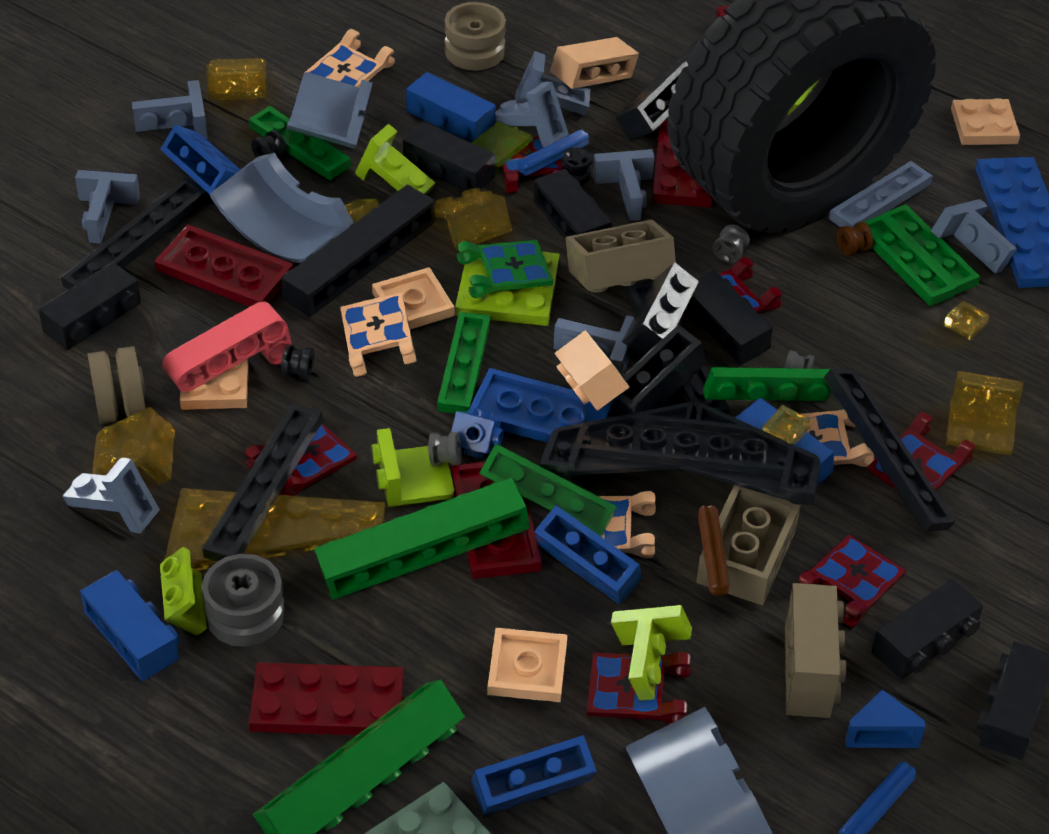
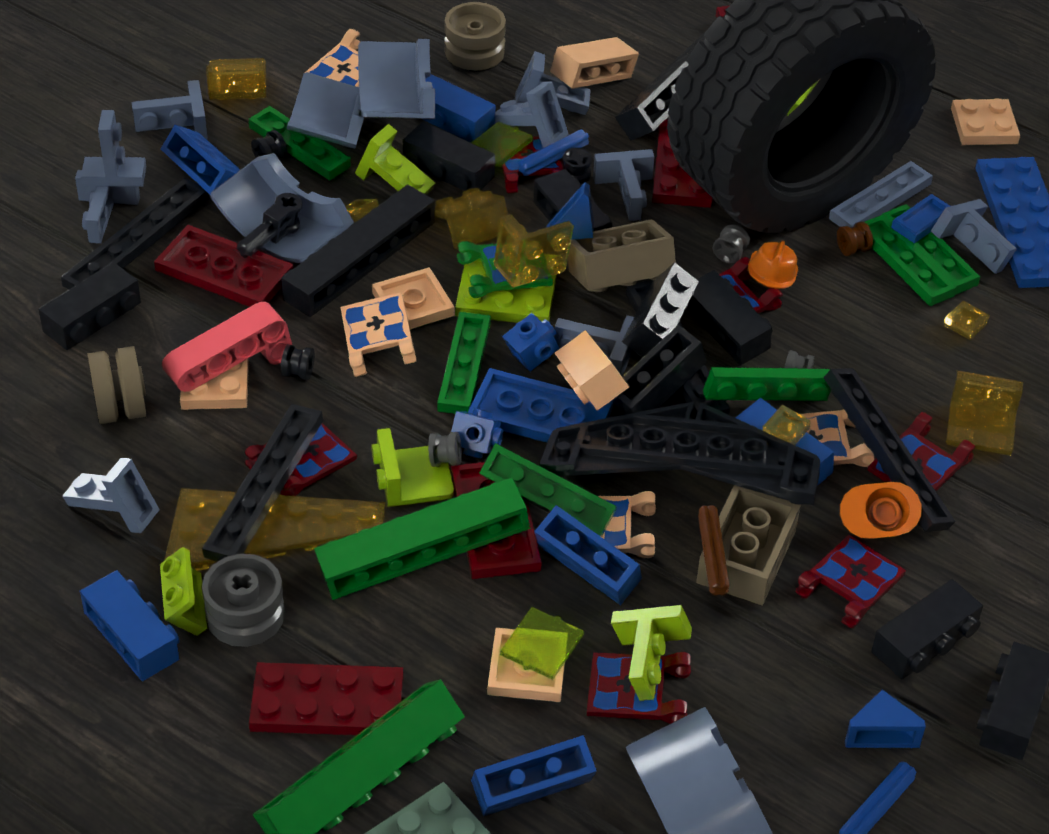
(113, 166): none -> sand blue bracket
(140, 437): clear yellow bracket -> none
(276, 224): none -> black connector
(394, 80): none -> sand blue panel
(531, 341): none -> blue brick
(532, 255): none -> clear yellow bracket
(542, 643): none -> clear neon green piece
(578, 212): none -> blue slope
(774, 265): none -> orange piece
(813, 650): dark tan brick -> none
(880, 510): none -> orange piece
(919, 219): none -> blue tile

